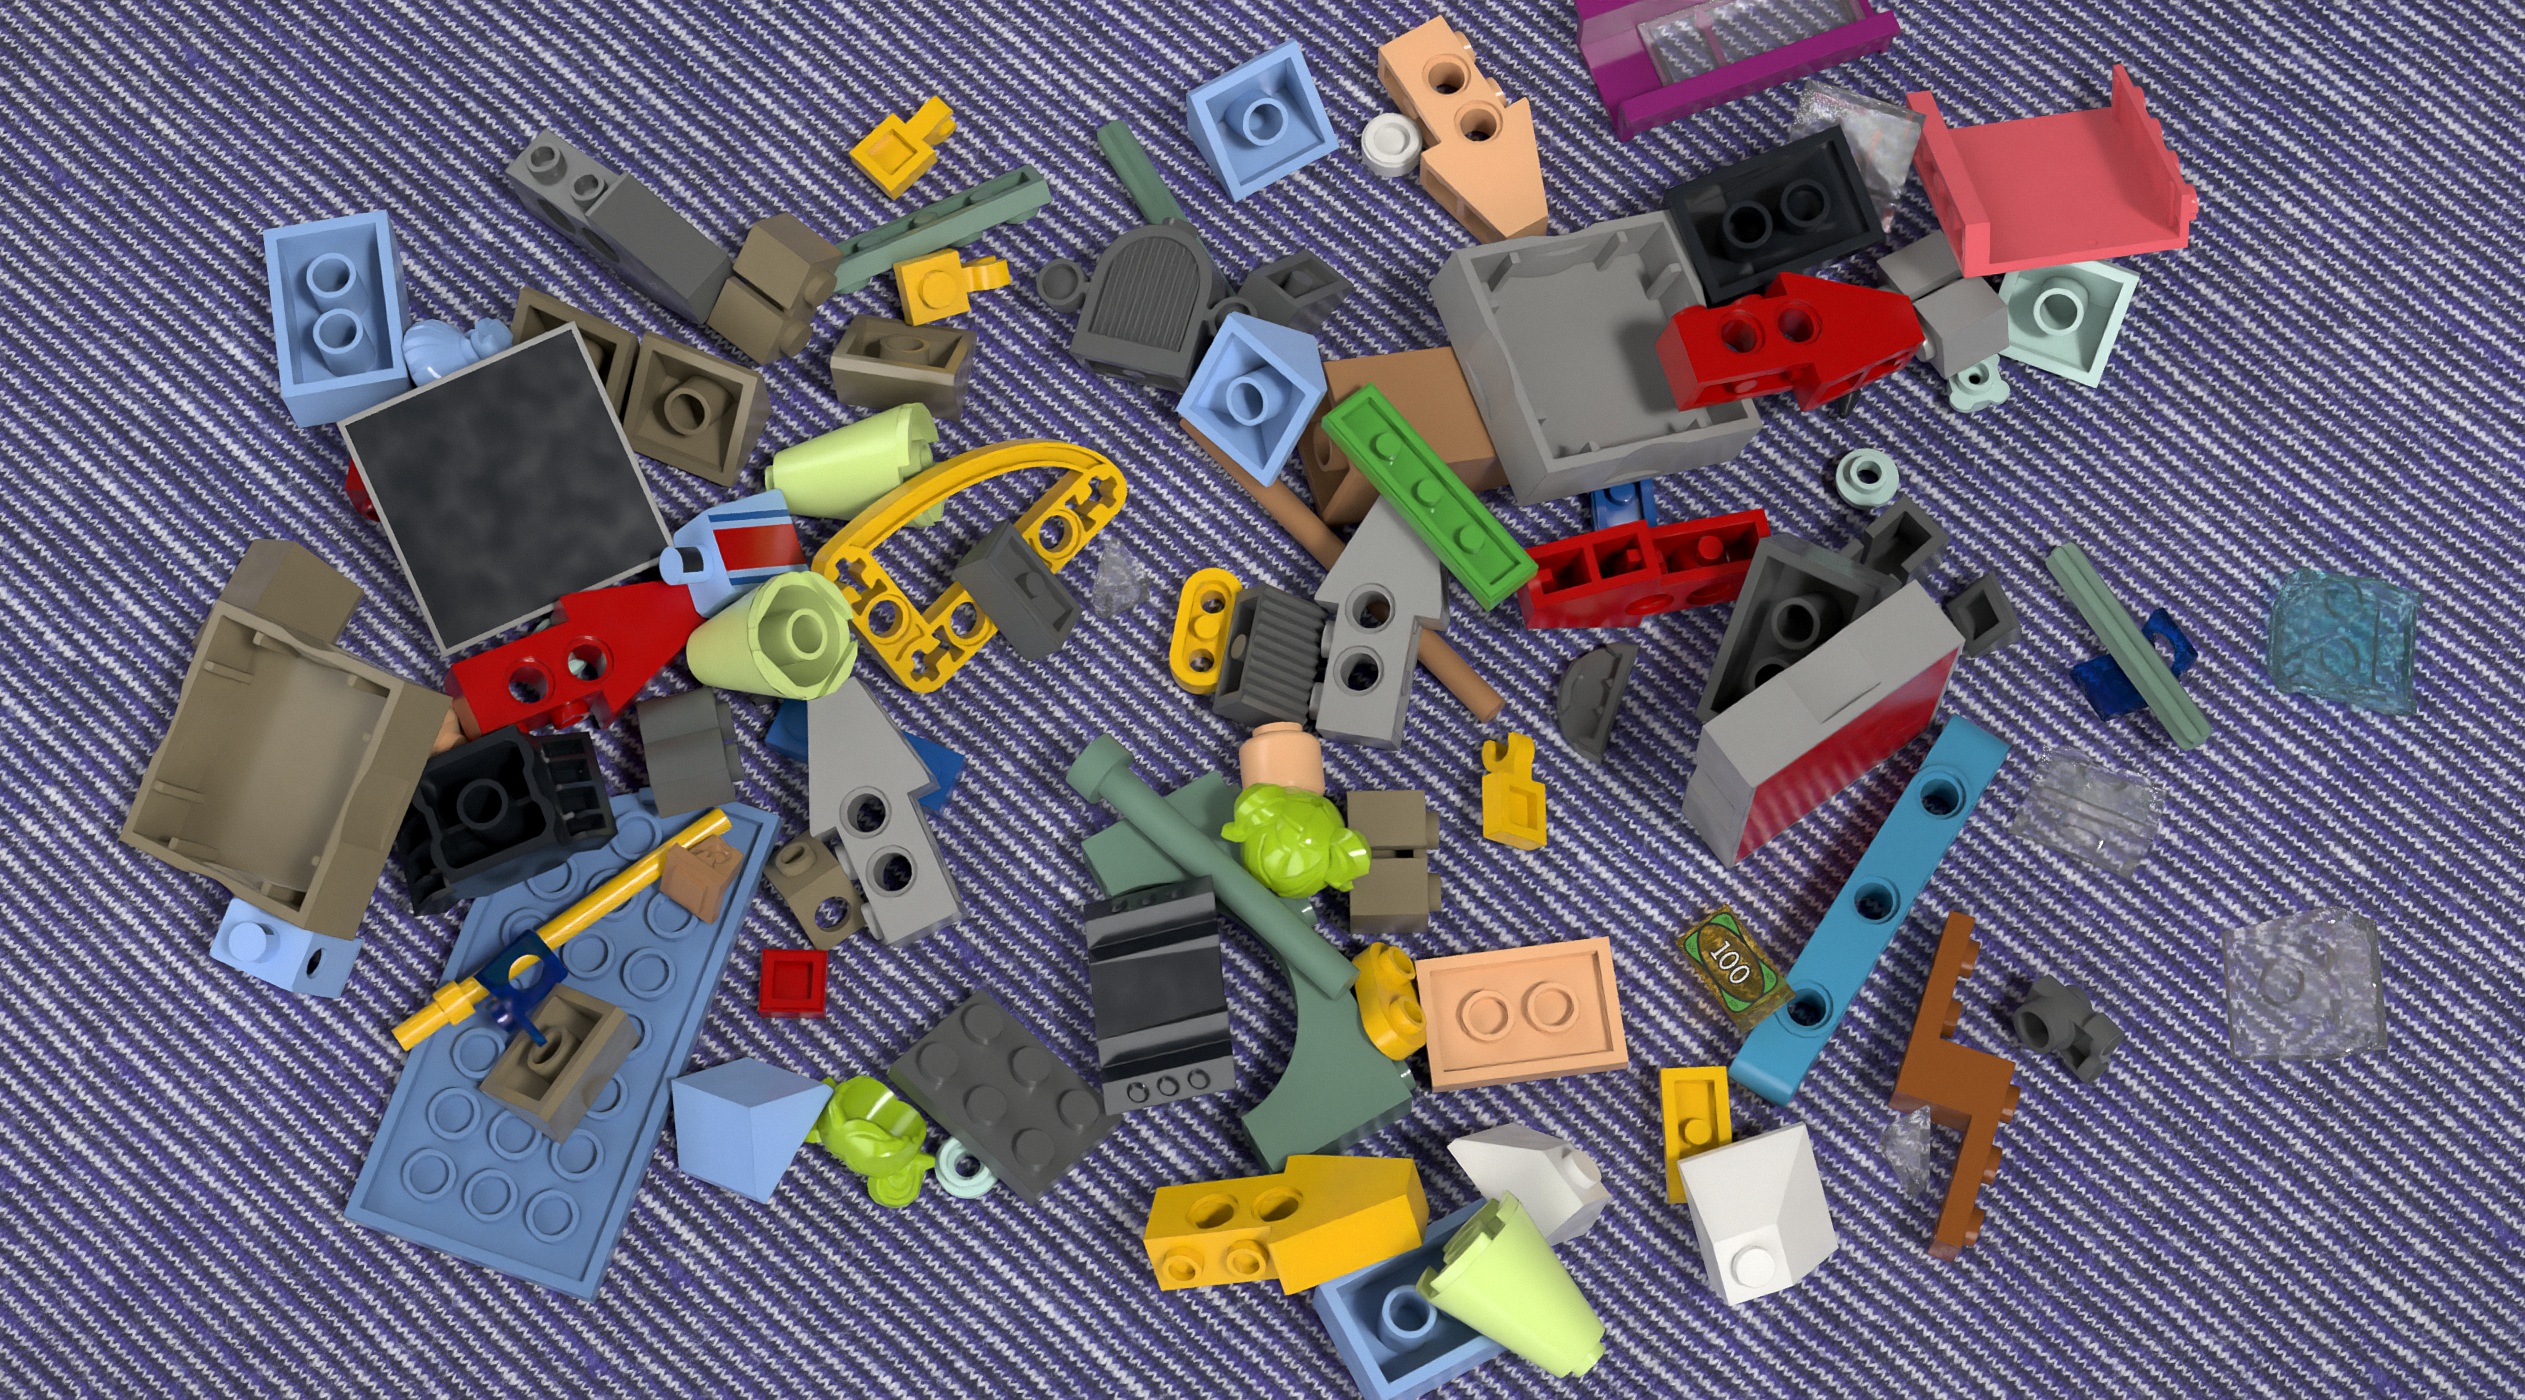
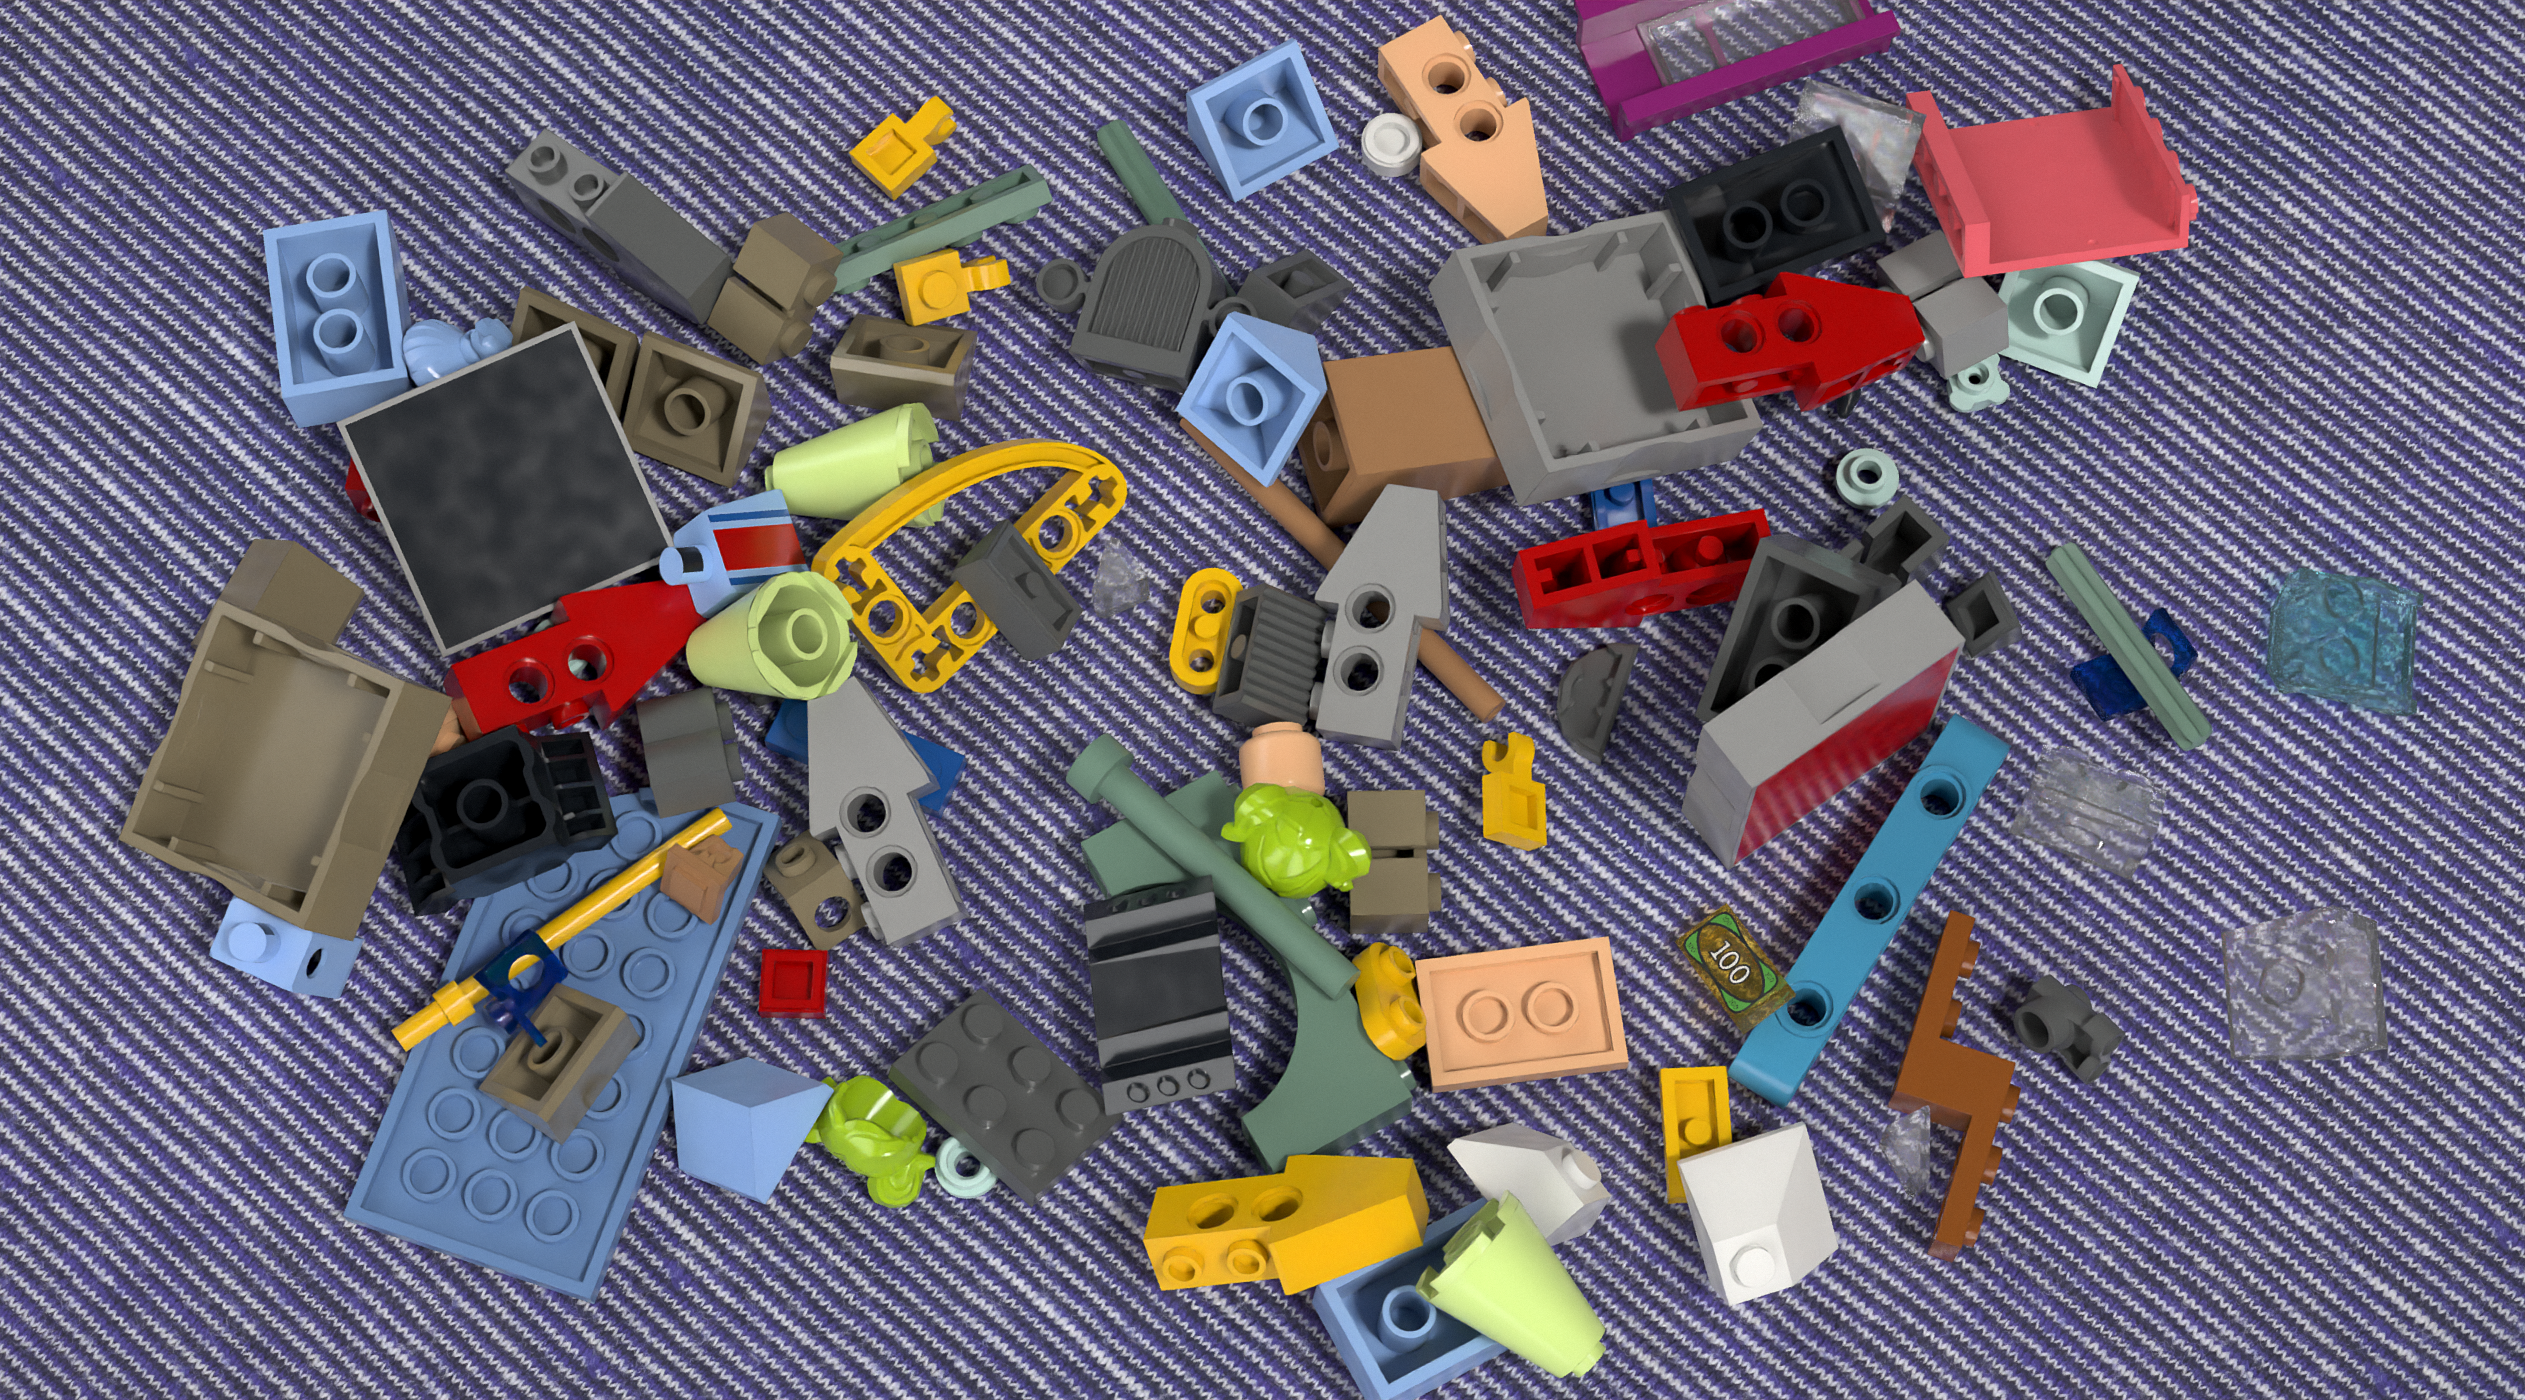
(1429, 496): bright green tile -> none

